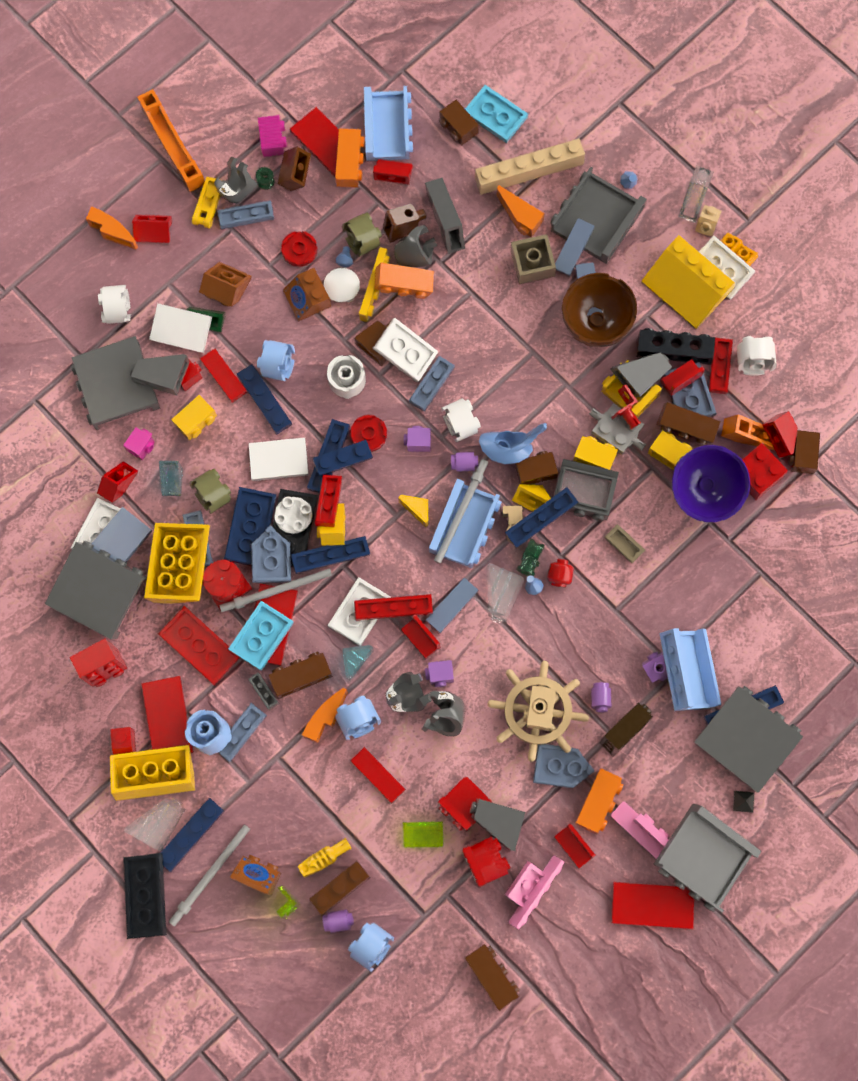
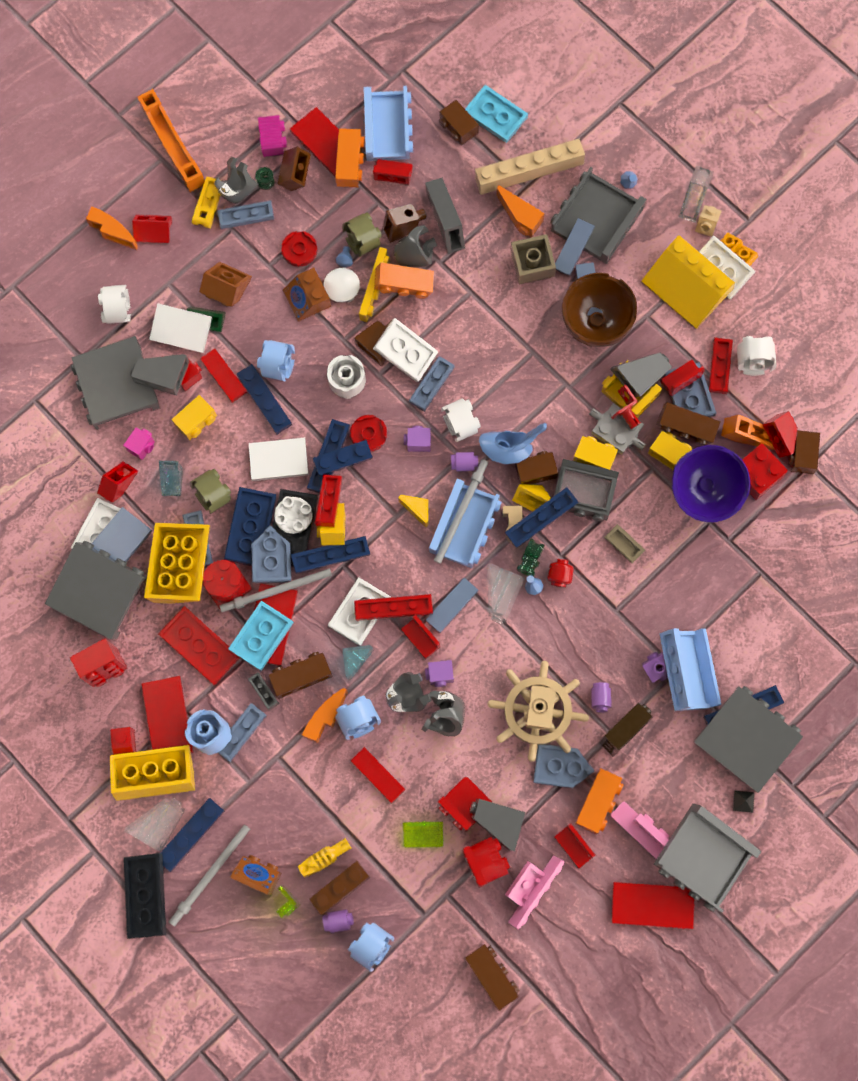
(683, 353): black brick -> none

